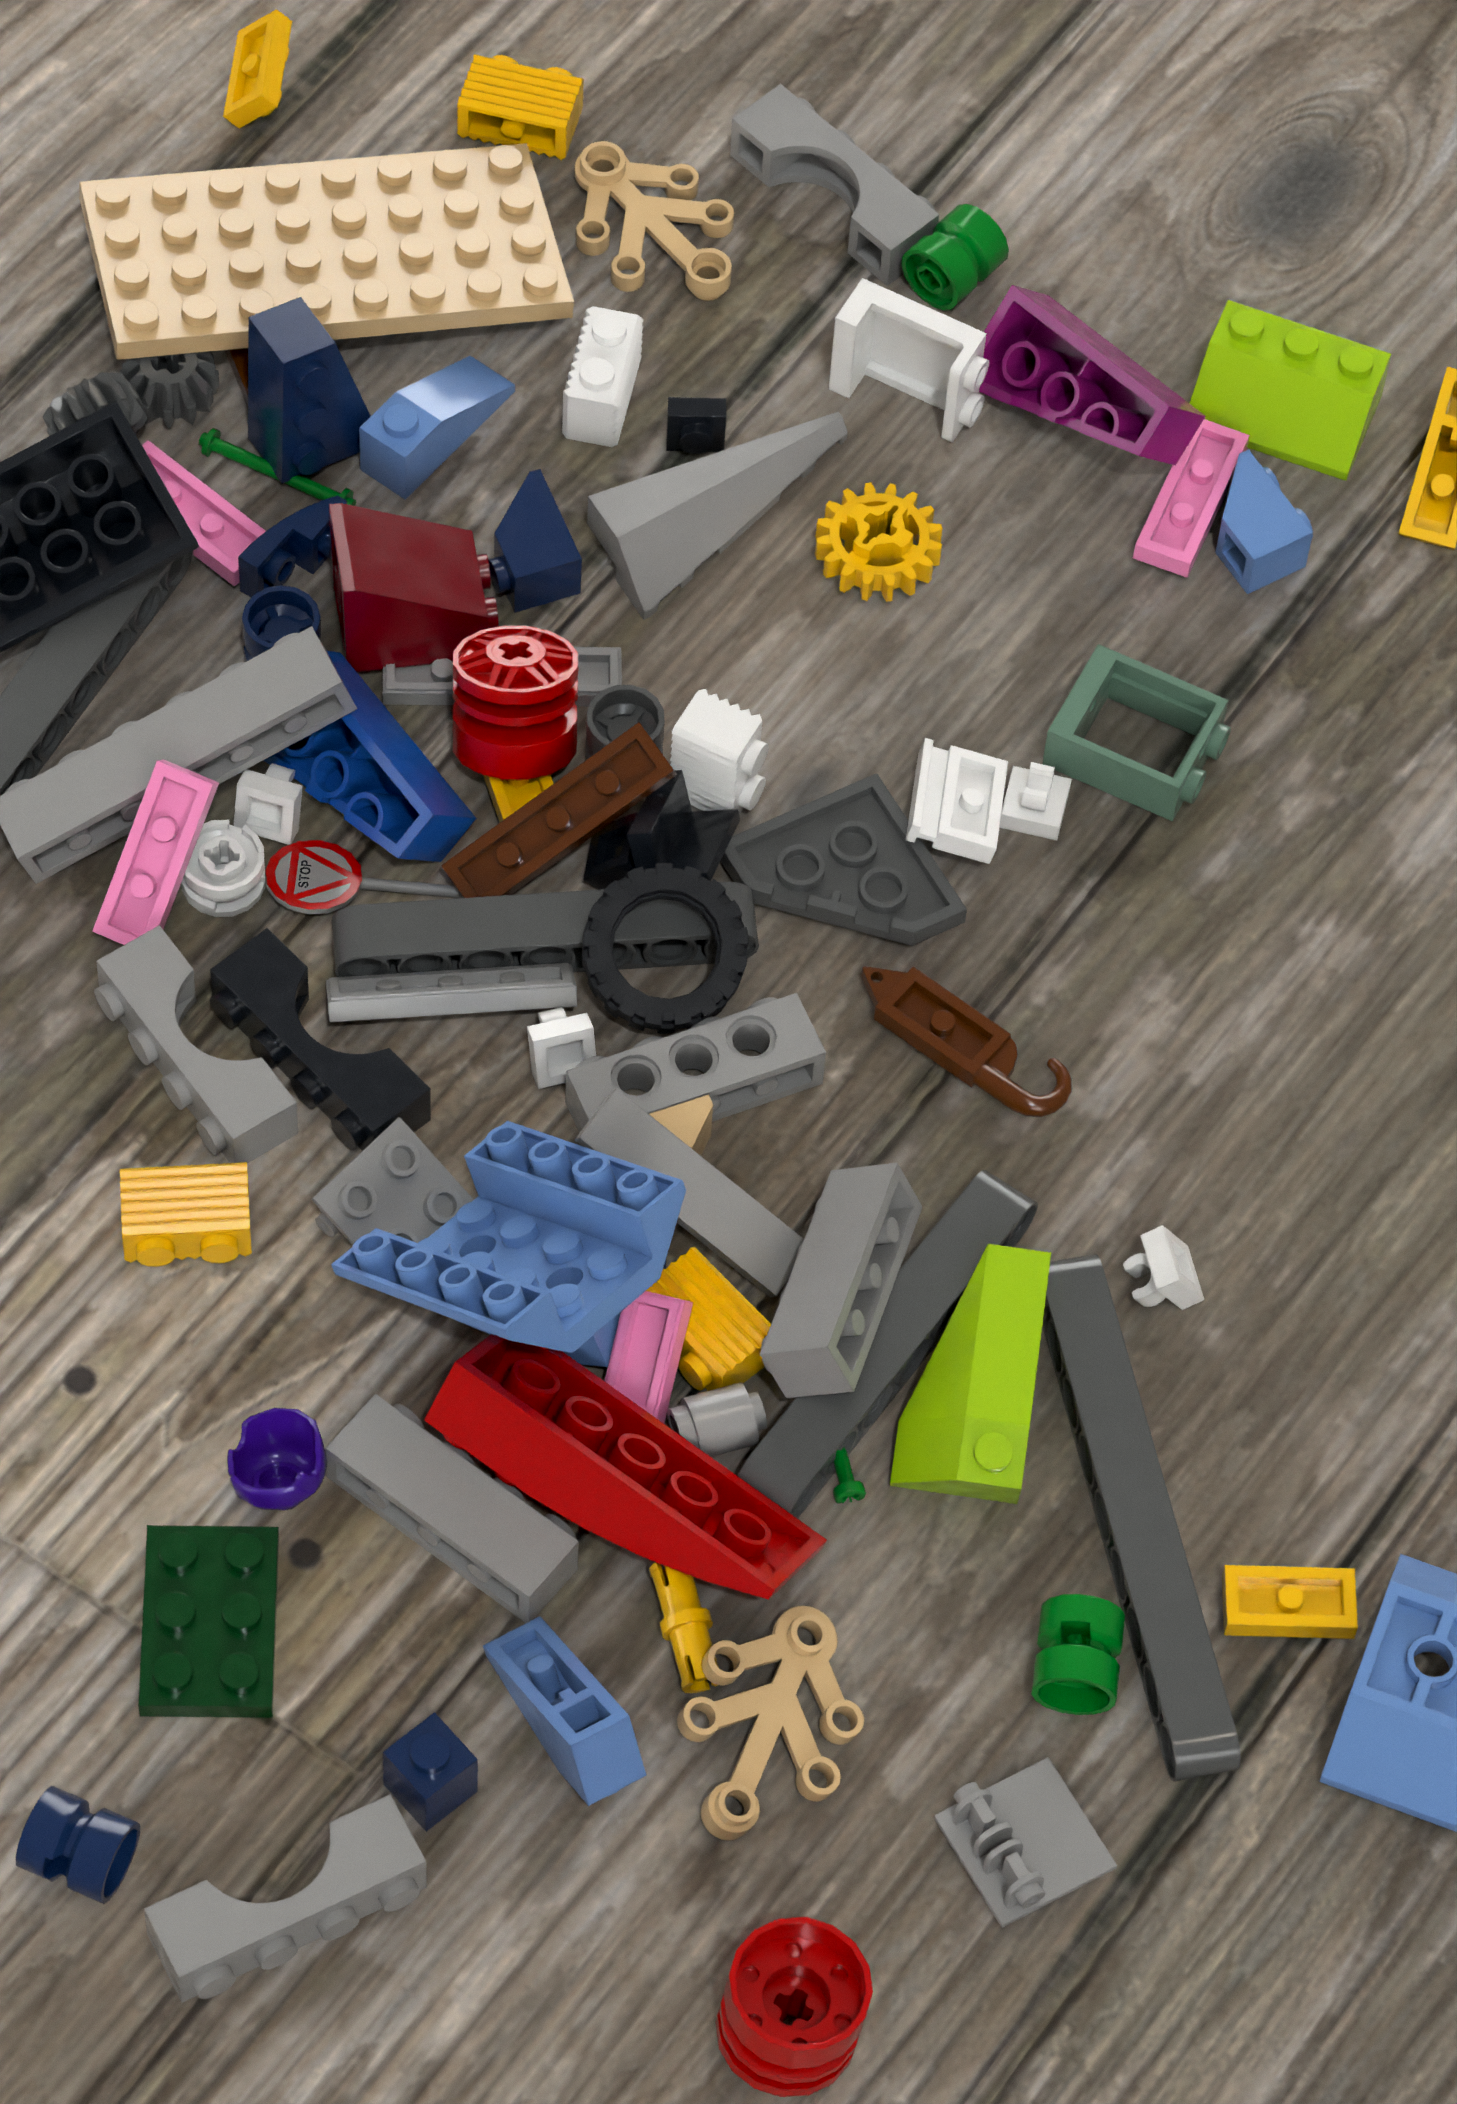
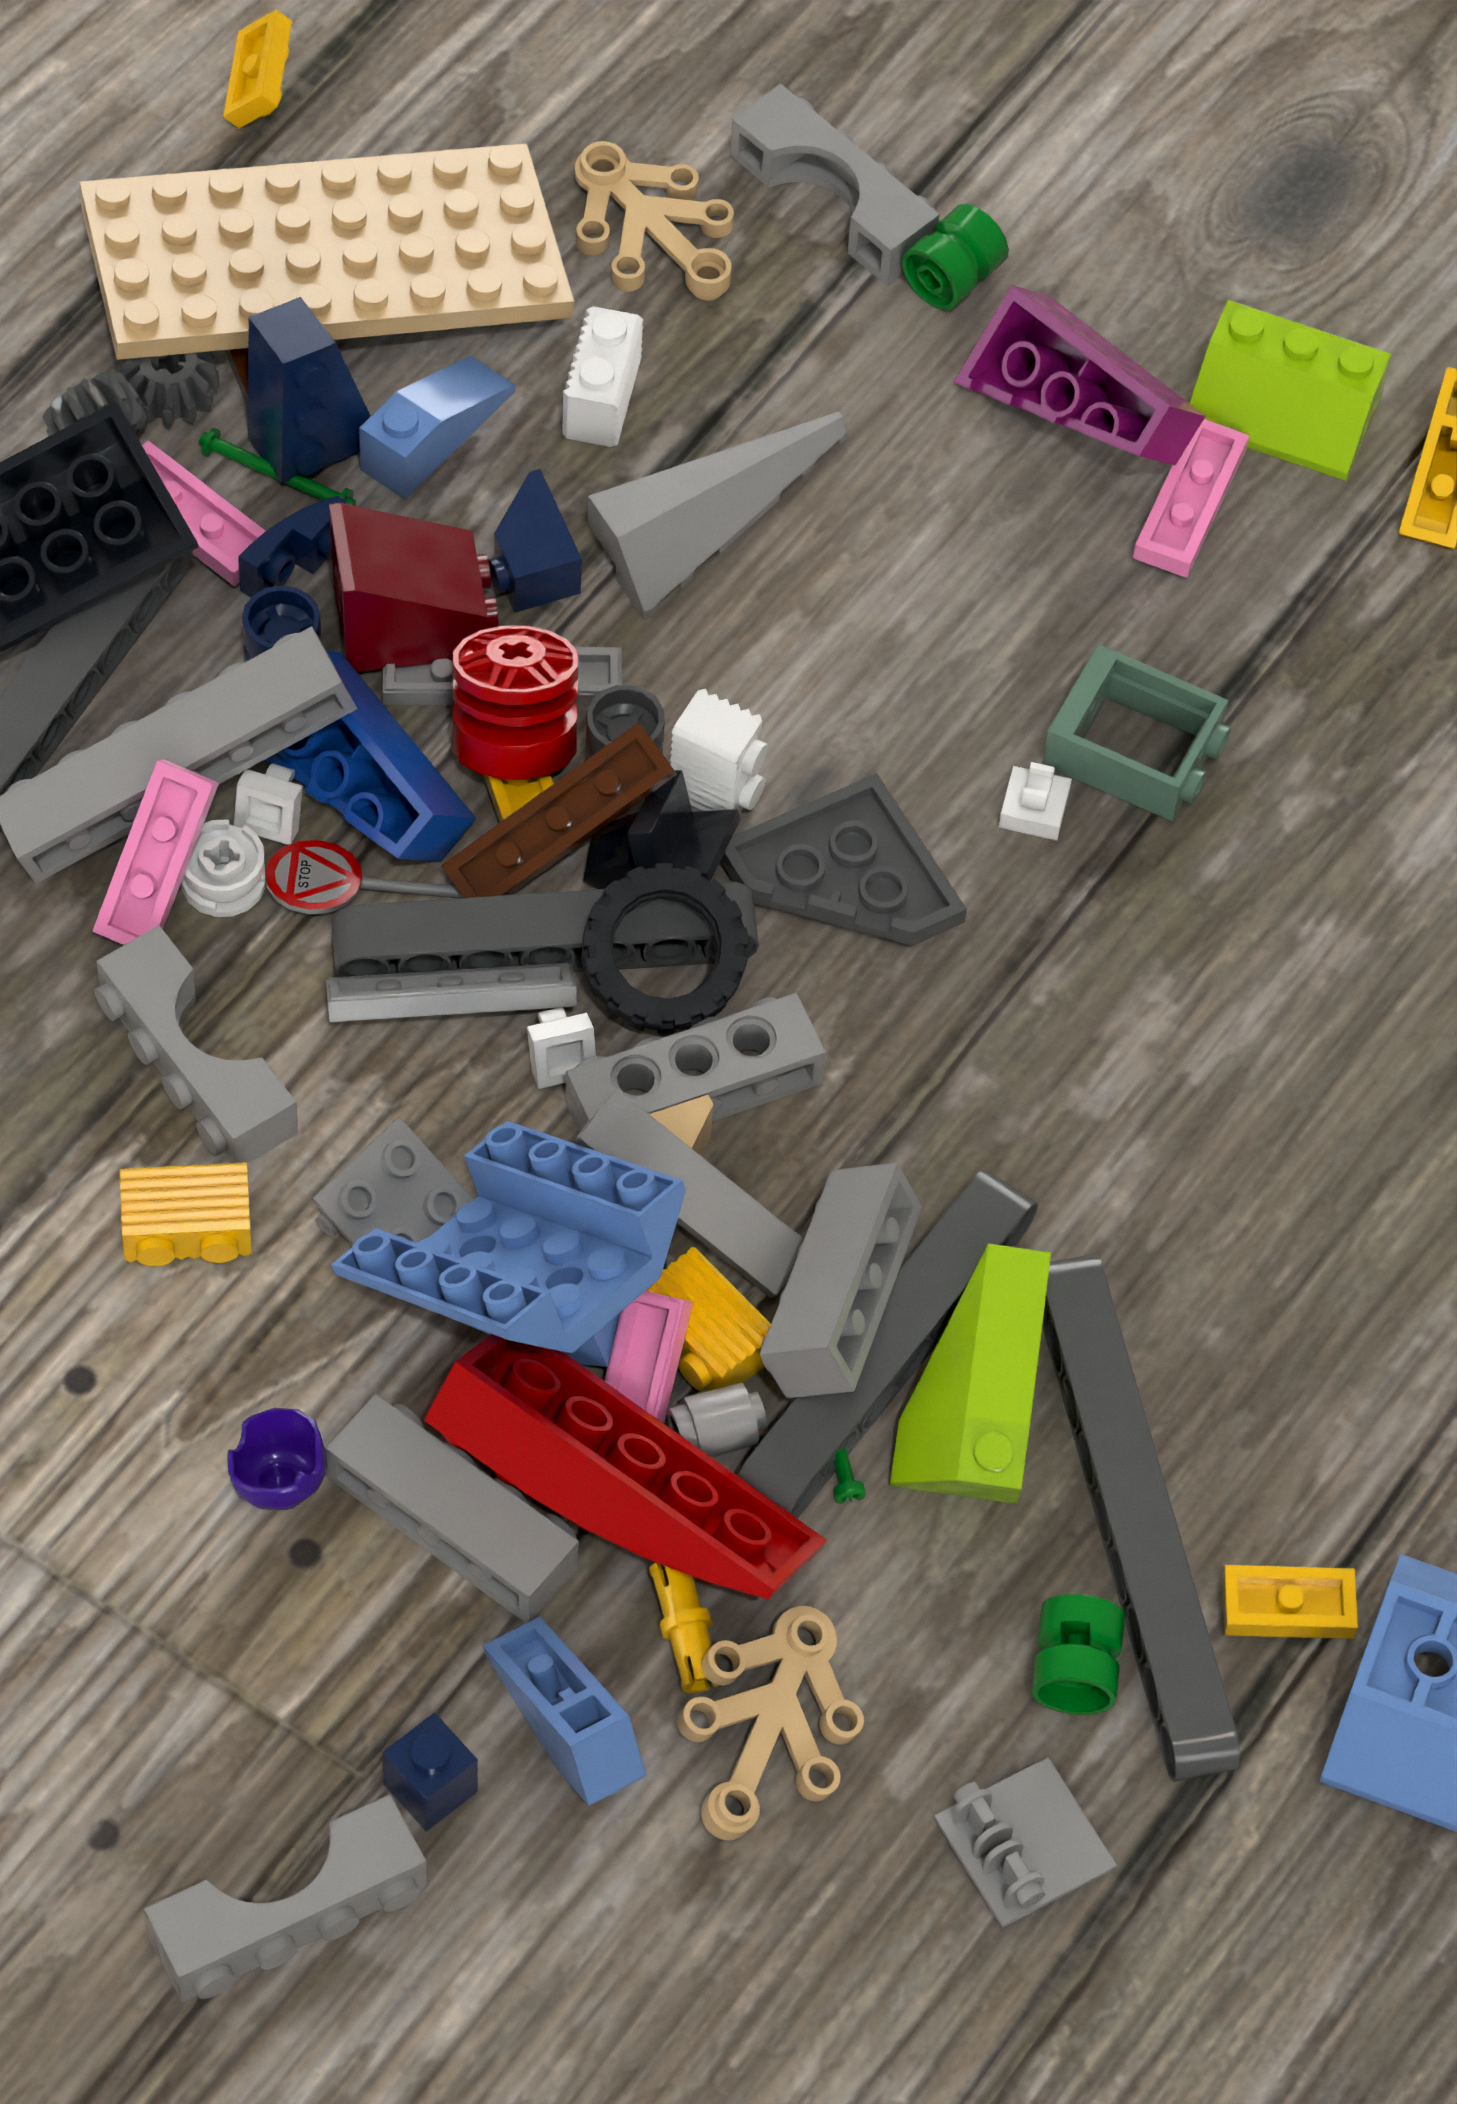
(74, 1843): dark blue wheel -> none
(209, 1621): dark green plate -> none
(263, 994): black arch -> none
(520, 105): yellow brick -> none
(696, 424): black plate -> none
(800, 1972): red wheel -> none
(879, 542): yellow gear -> none
(910, 351): white panel -> none
(957, 801): white plate -> none
(958, 1038): reddish brown plate -> none
(1170, 1268): white tile -> none
(1260, 529): medium blue slope -> none

